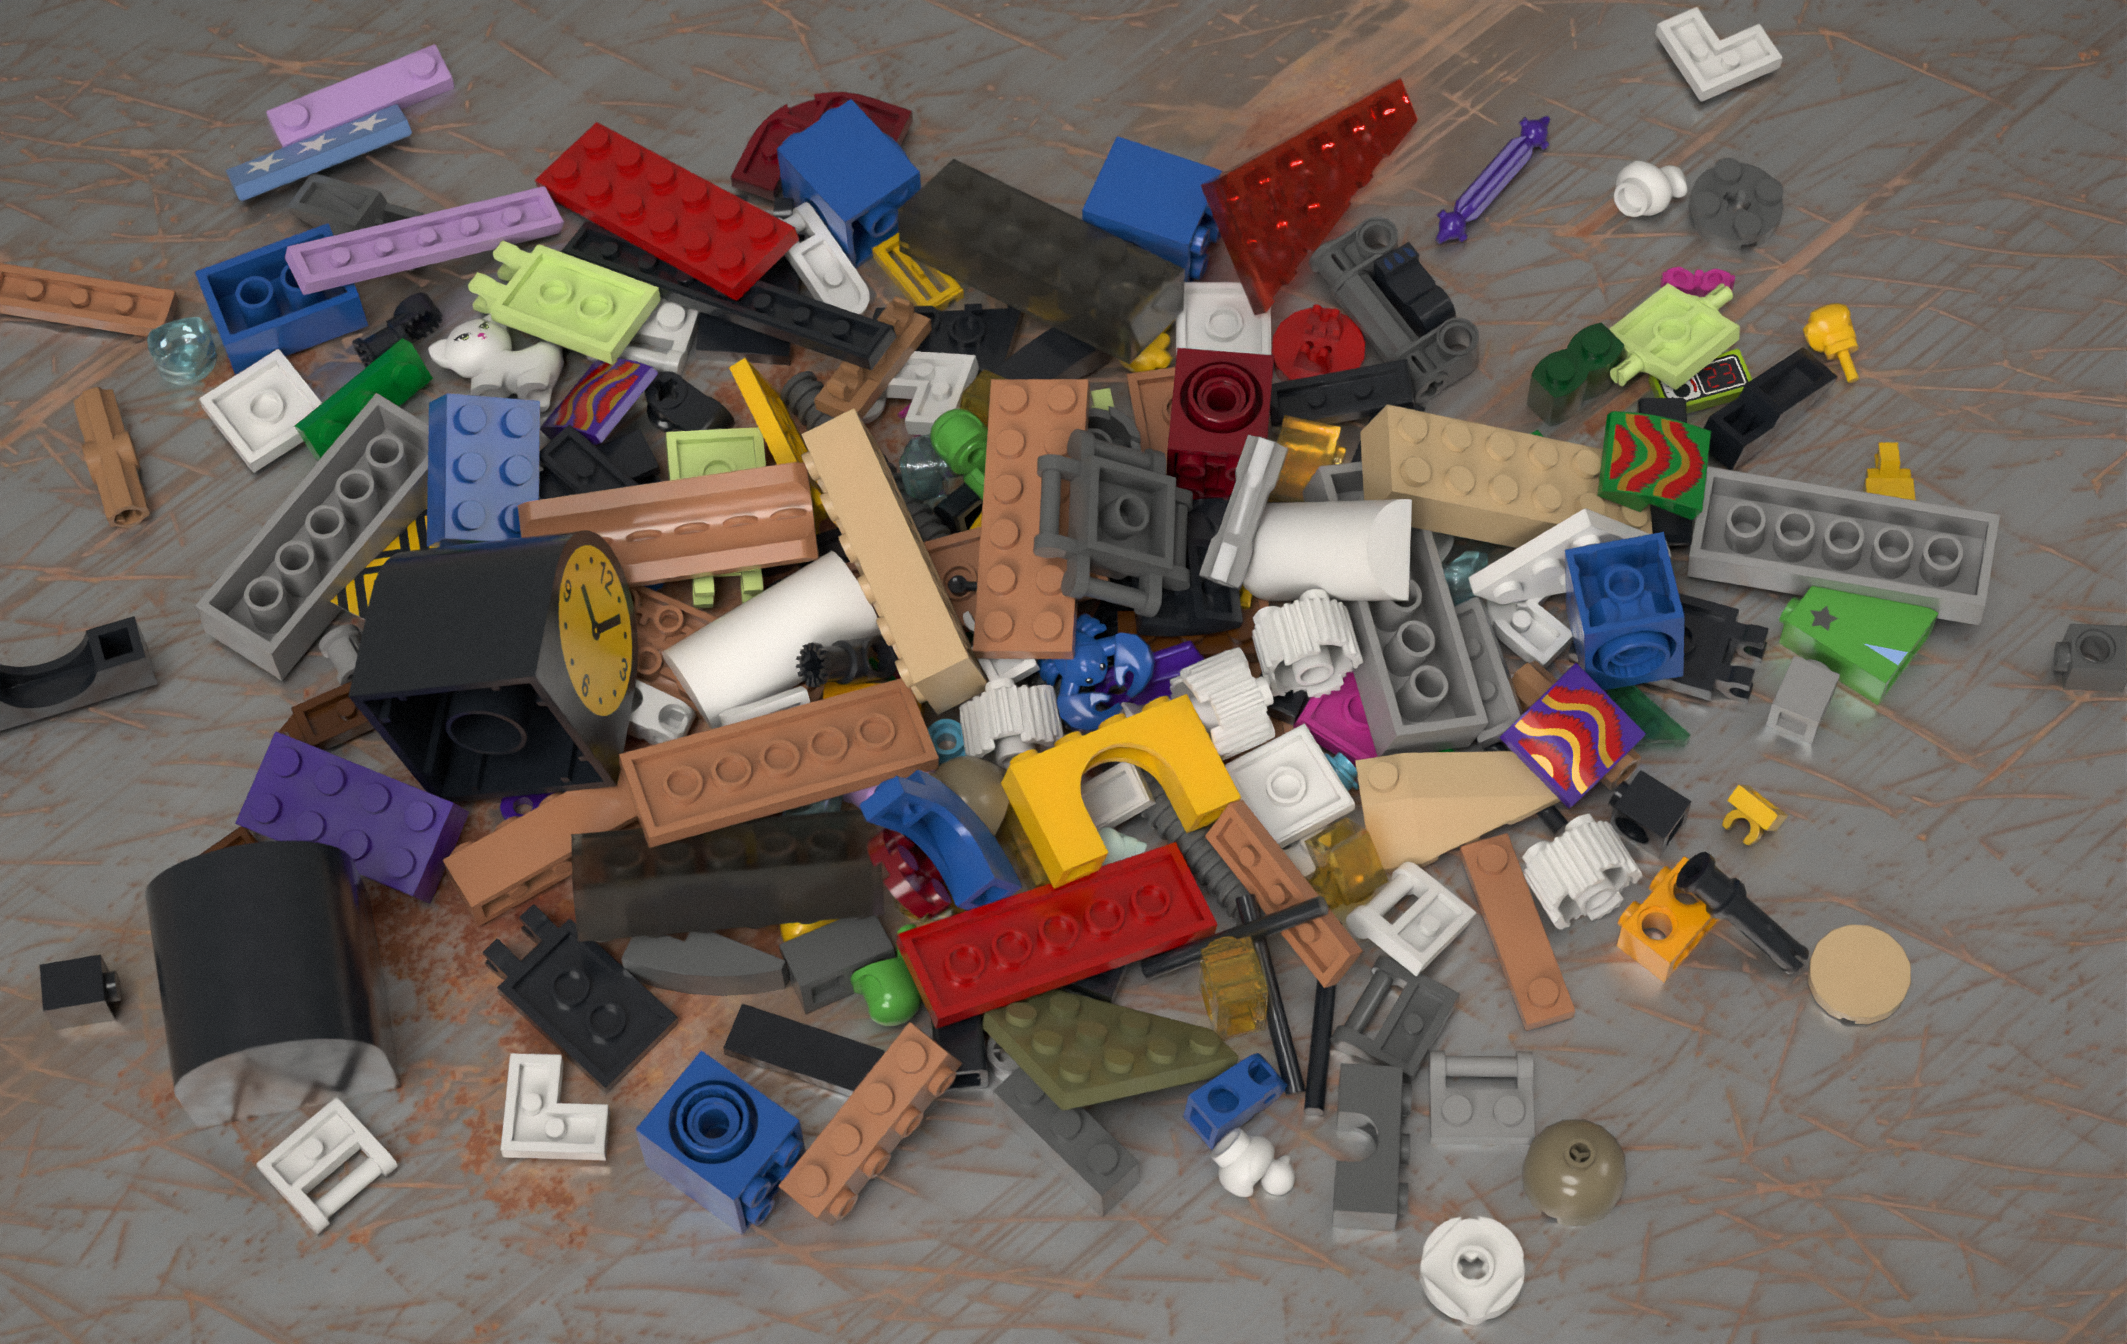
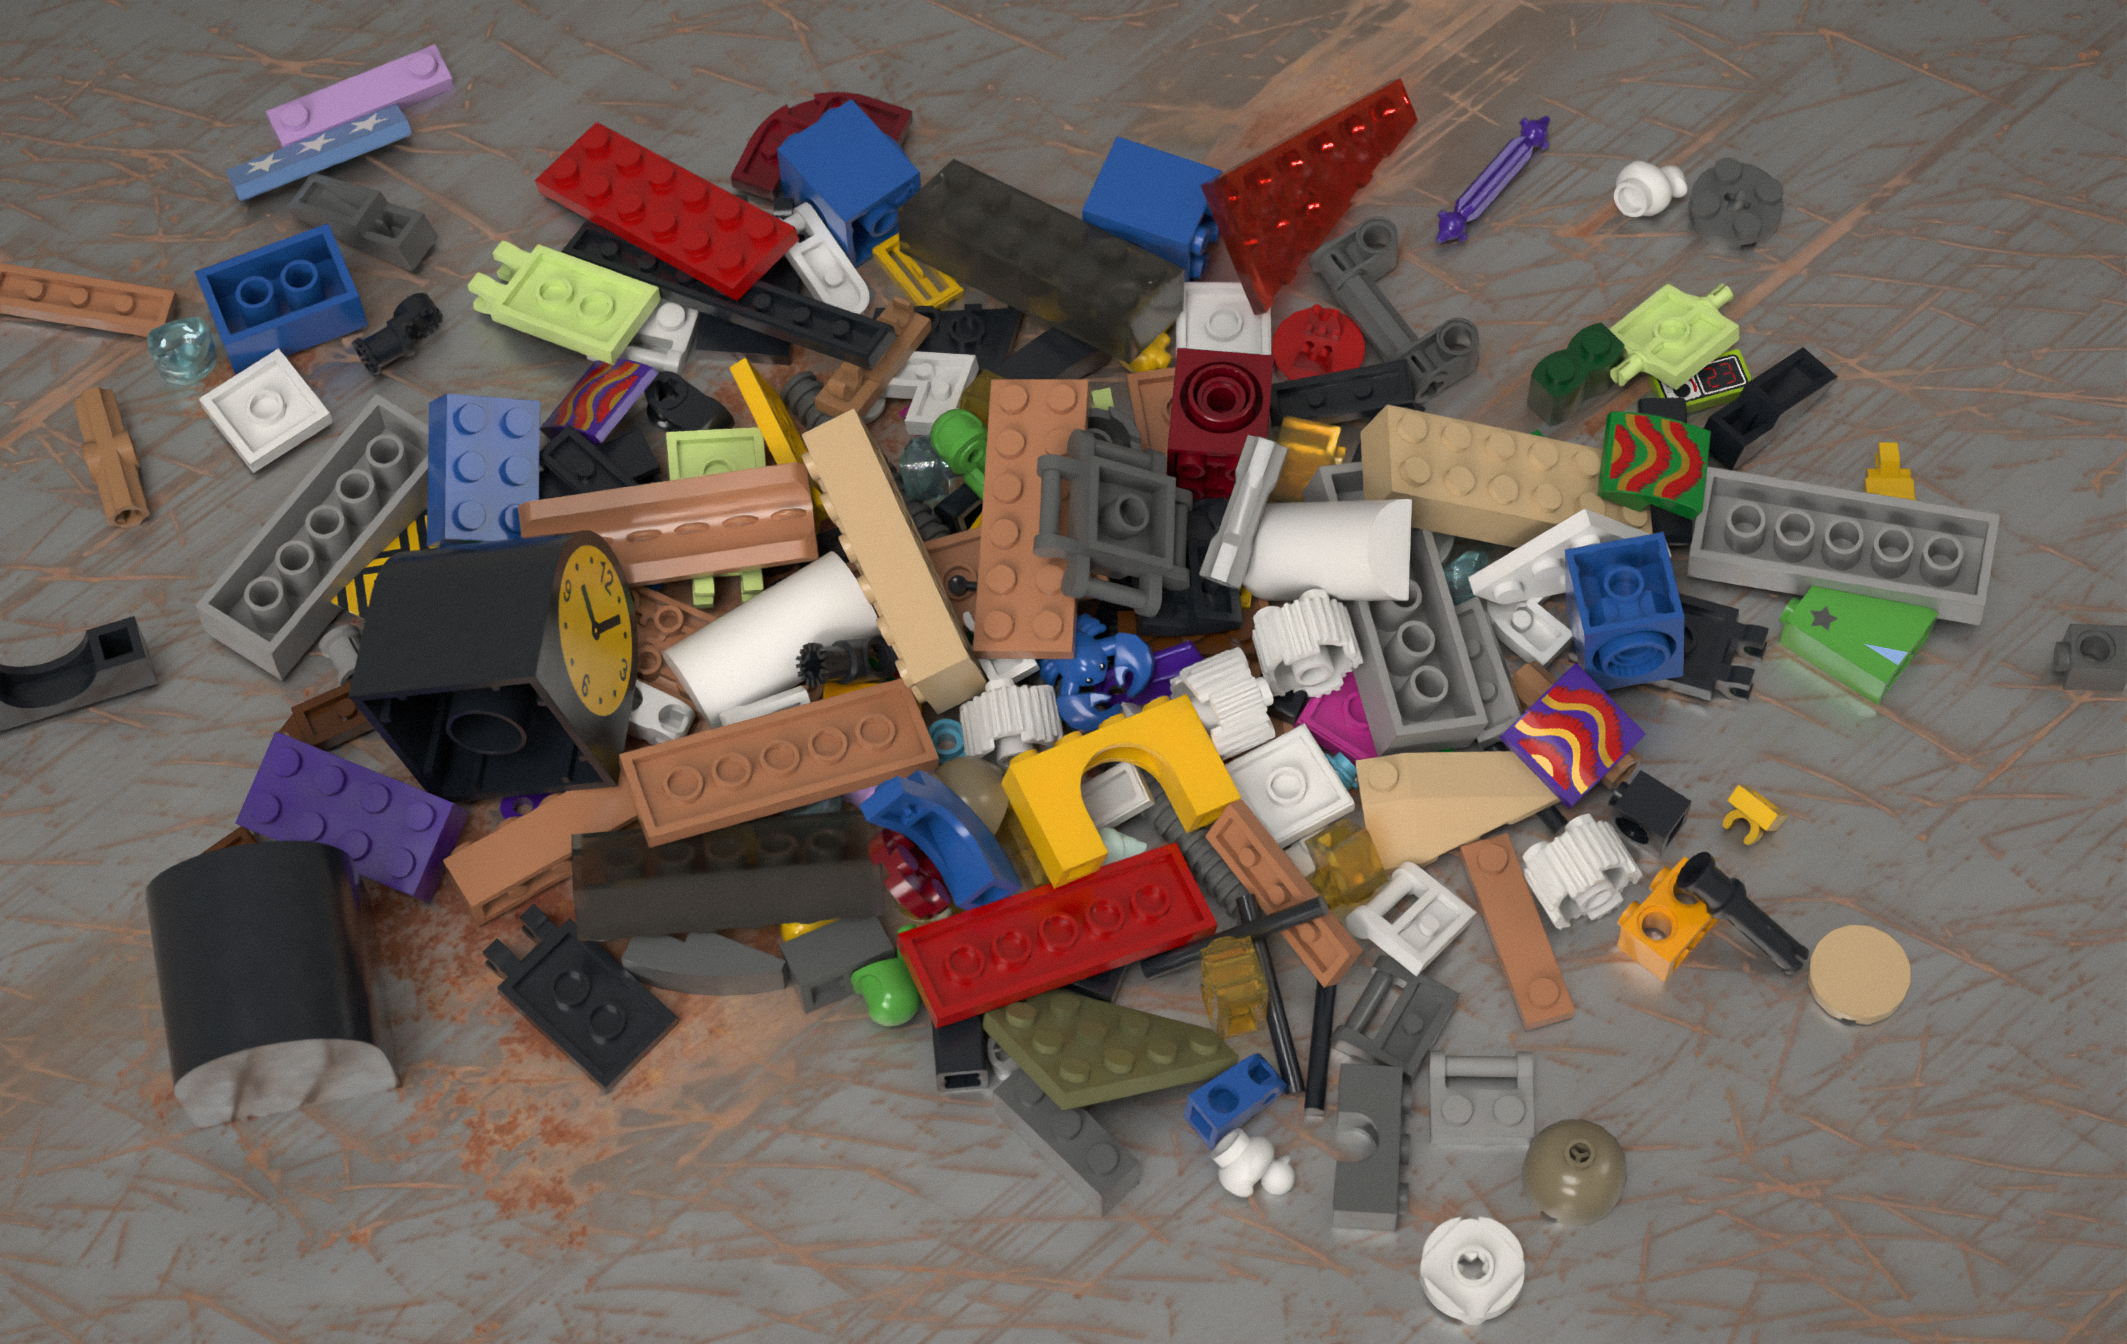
(79, 992): black brick -> none
(315, 1153): white plate -> none
(392, 375): green plate -> none
(423, 240): lavender plate -> none
(485, 354): white animal -> none
(541, 1125): white plate -> none
(721, 1143): blue brick -> none
(800, 1050): black tile -> none
(871, 1125): nougat brick -> none
(1412, 290): black leg -> none
(1649, 717): clear green tile -> none
(1699, 283): dark pink piece -> none
(1716, 64): white plate -> none
(1803, 699): light grey brick -> none
(1832, 333): yellow piece -> none

